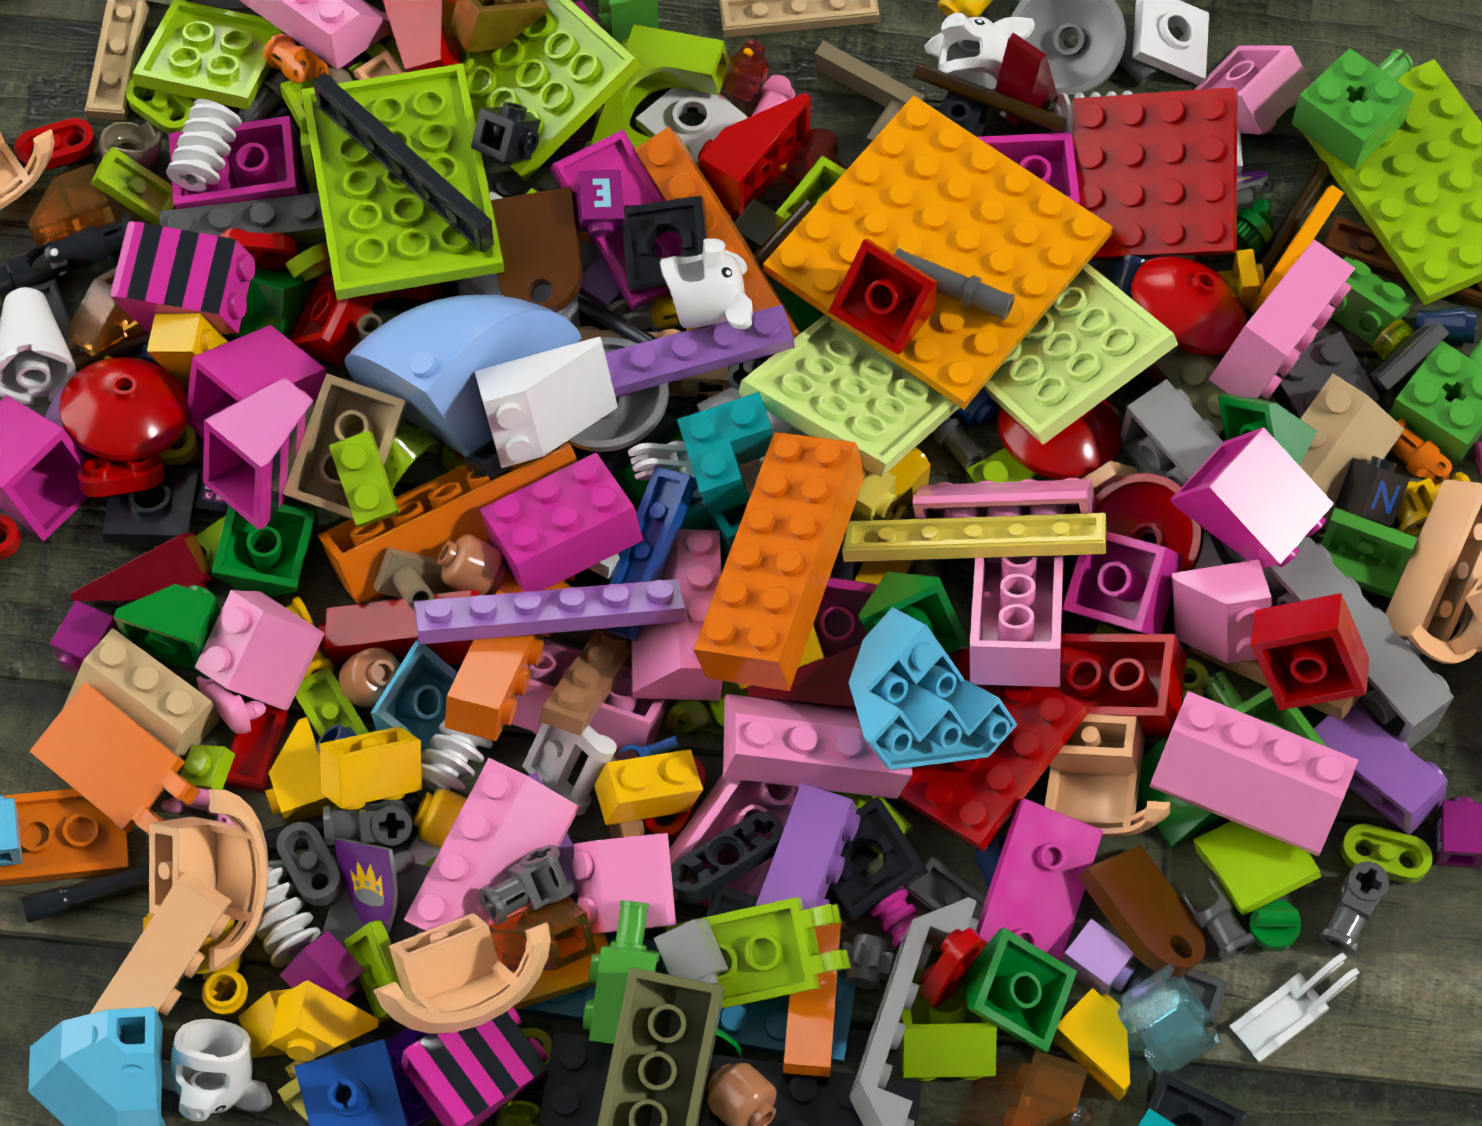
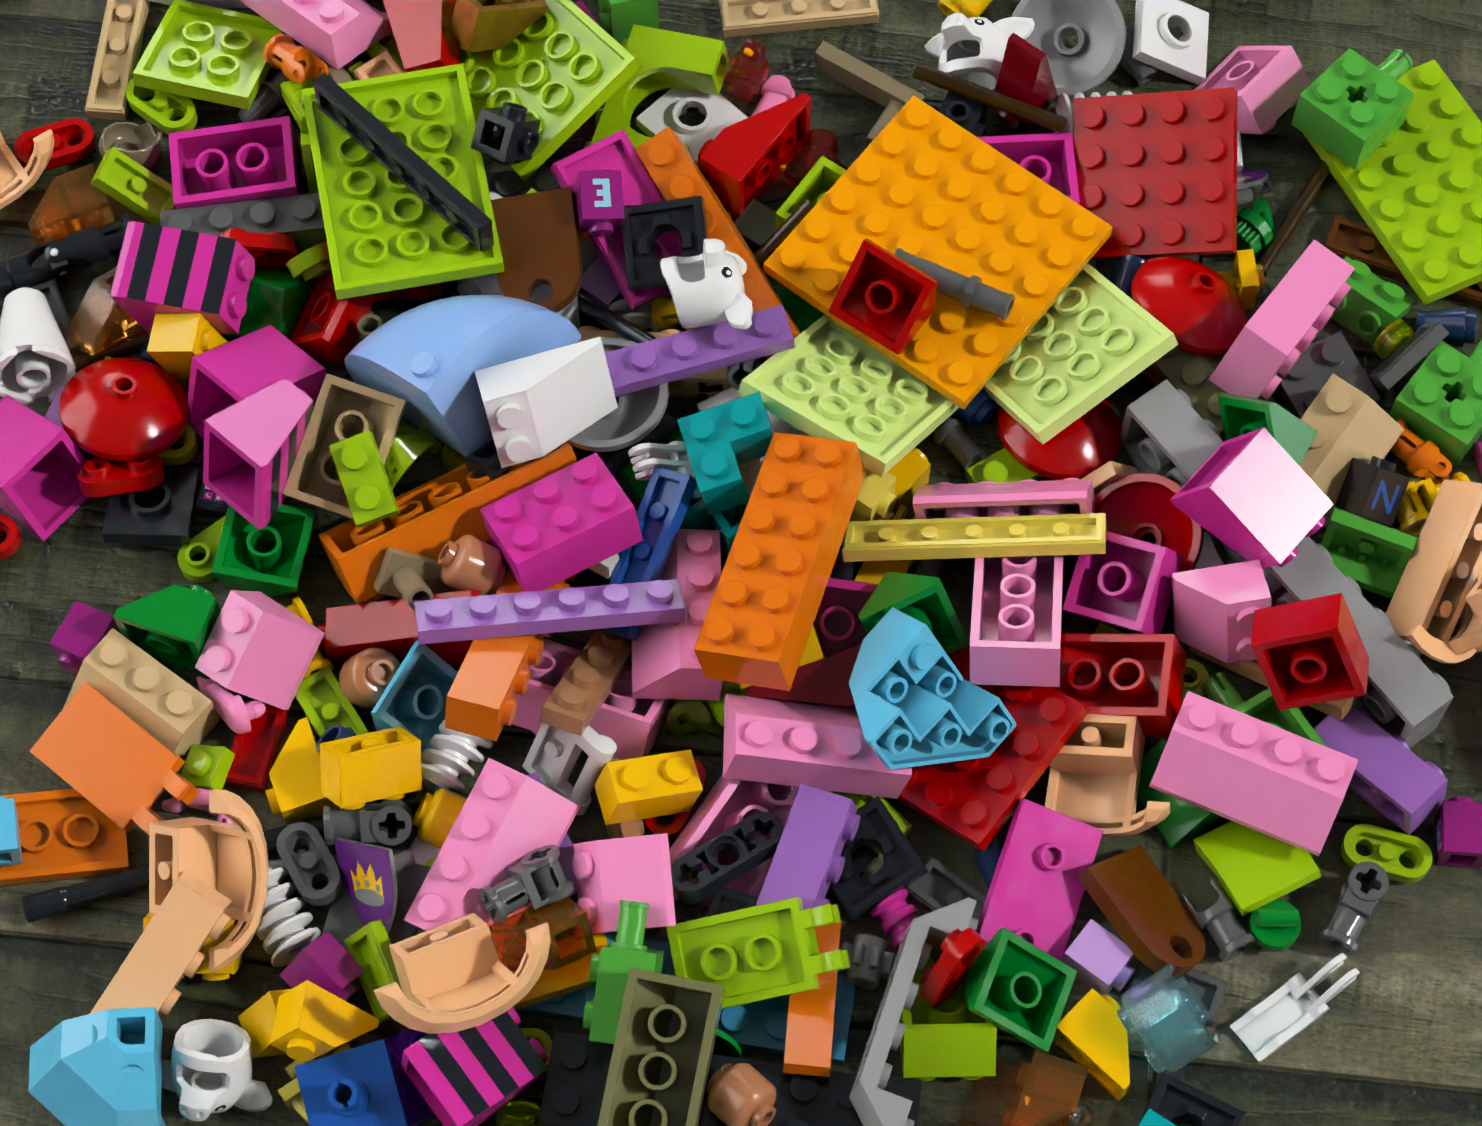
(171, 563): dark red slope -> none
(202, 145): white piece -> none
(223, 986): yellow cone -> none
(652, 749): blue hand -> none
(692, 952): light grey brick -> none
(1299, 244): light orange tile -> none

